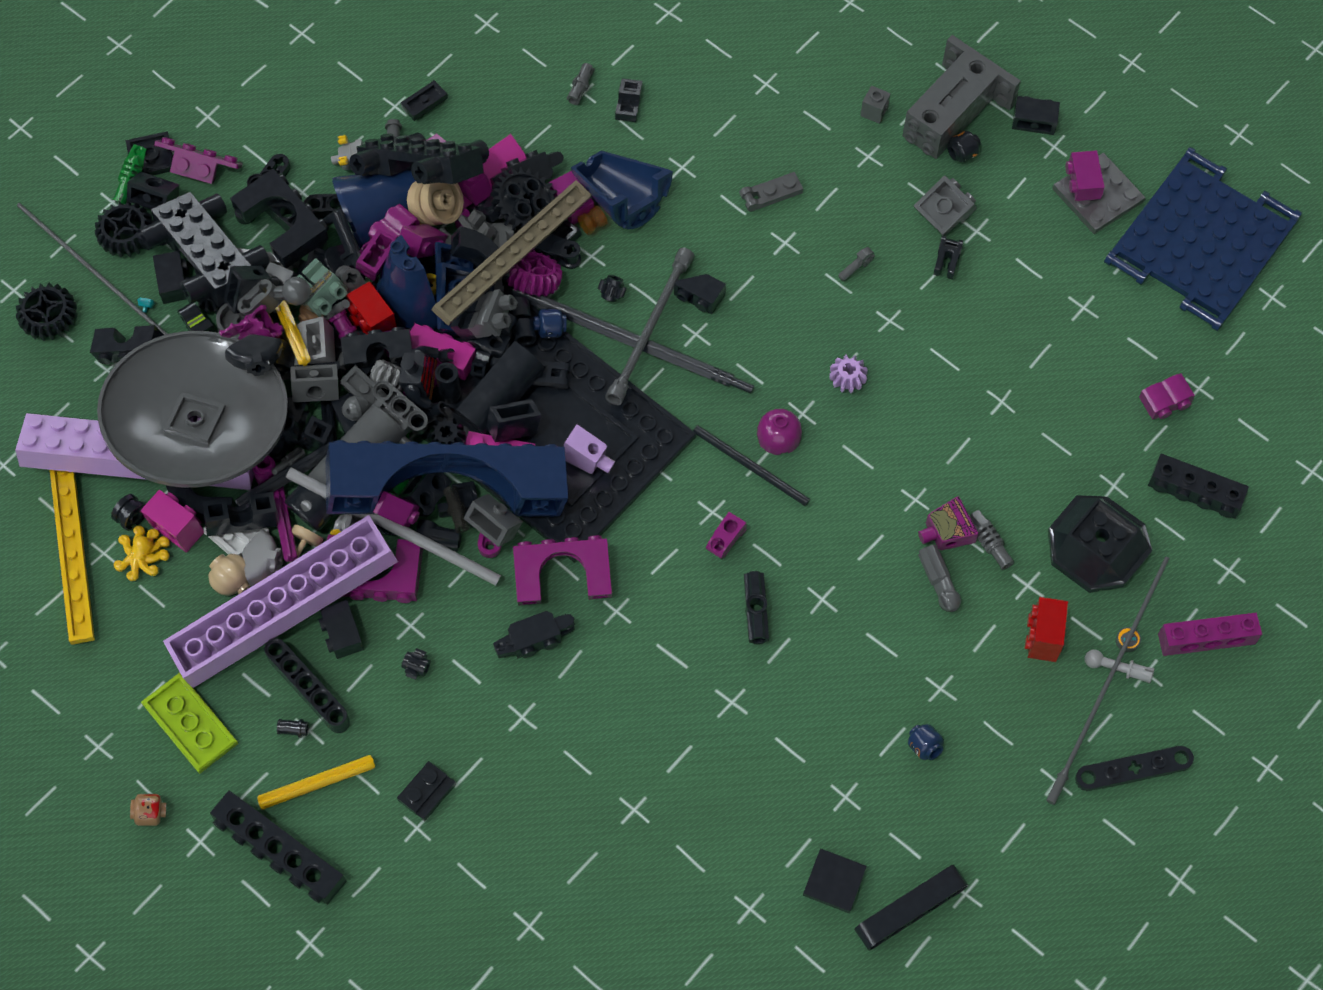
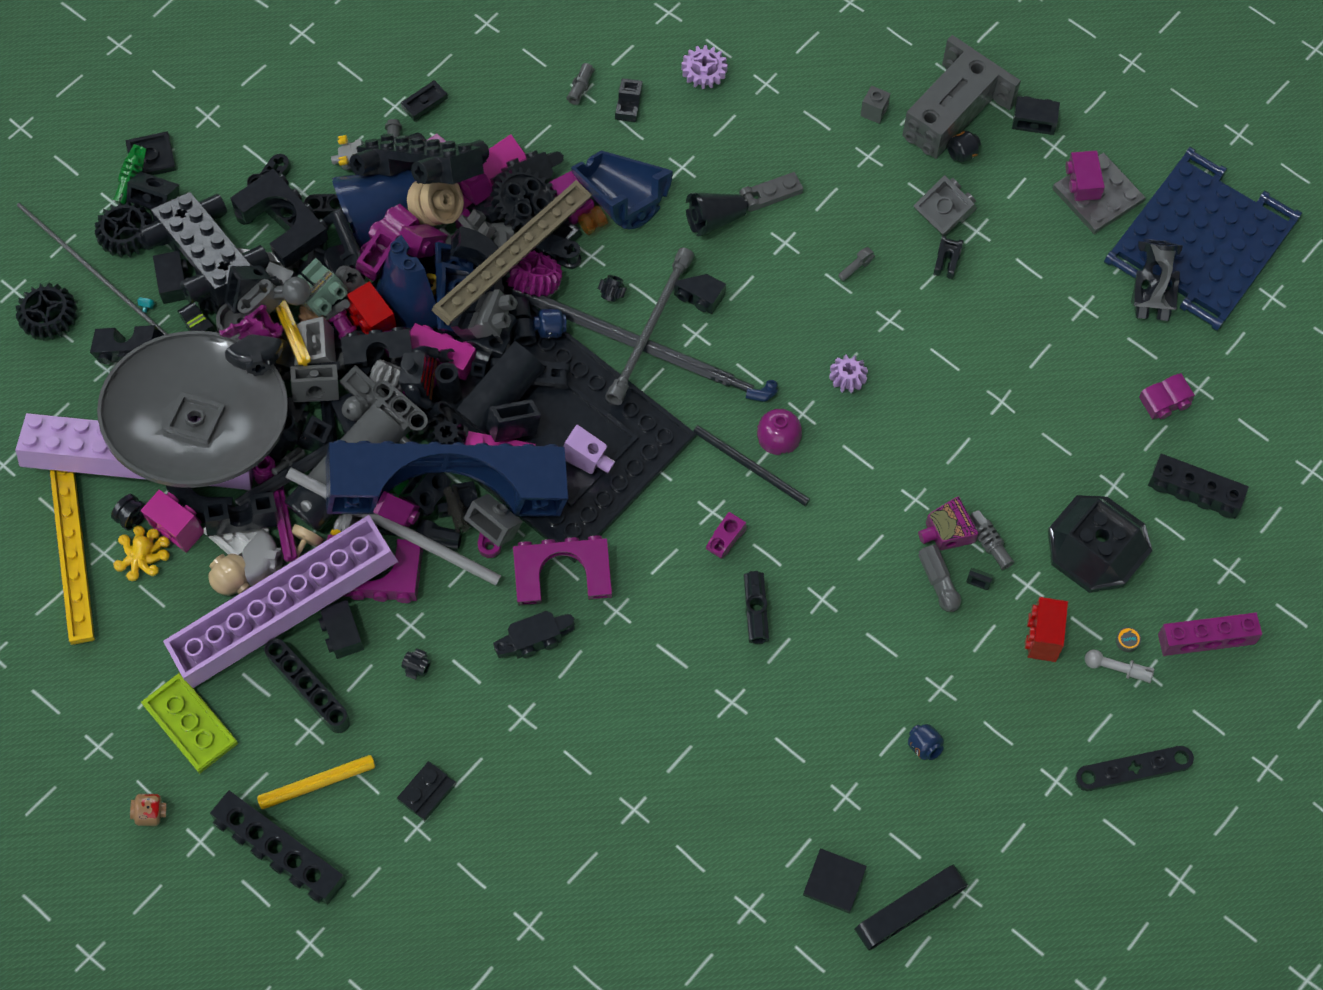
(195, 163): magenta bracket -> none
(293, 727): black pin -> none
(704, 67): none -> lavender gear
(713, 210): none -> black cone
(765, 393): none -> dark blue arm
(979, 579): none -> black slope
(1062, 777): dark grey piece -> none
(1156, 295): none -> black hips

